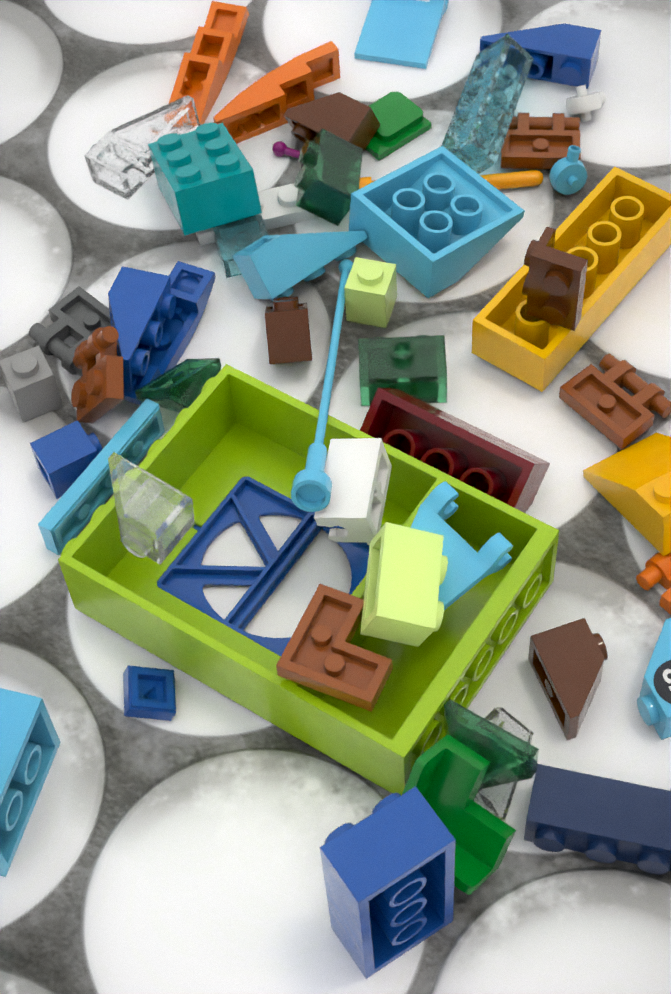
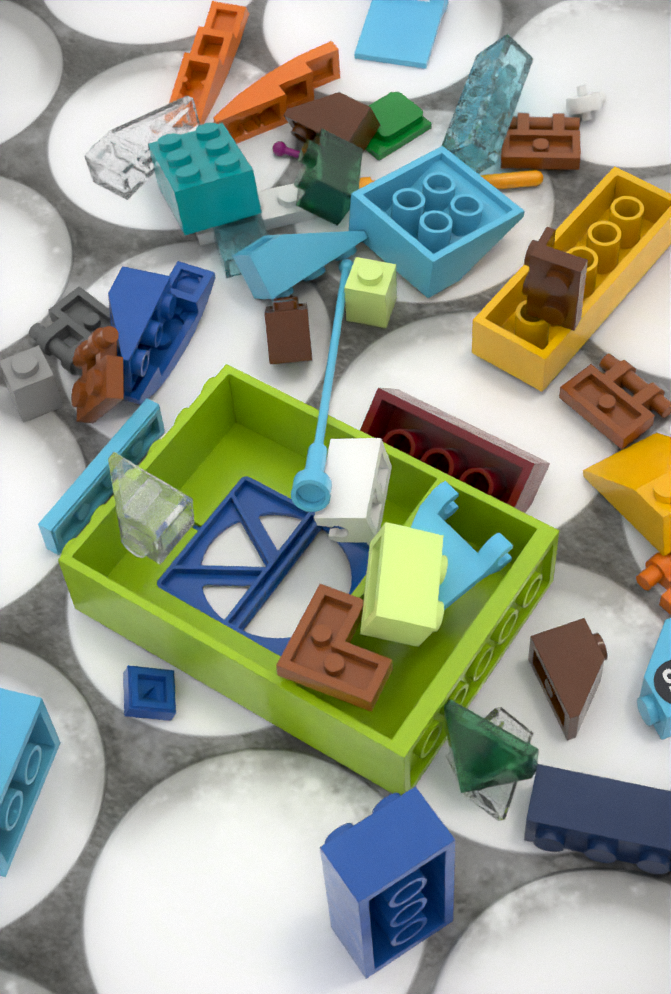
(65, 456): blue brick -> none
(181, 384): clear green slope -> none
(405, 364): clear green brick -> none
(449, 781): green panel -> none
(560, 52): blue slope -> none
(568, 173): medium azure piece -> none

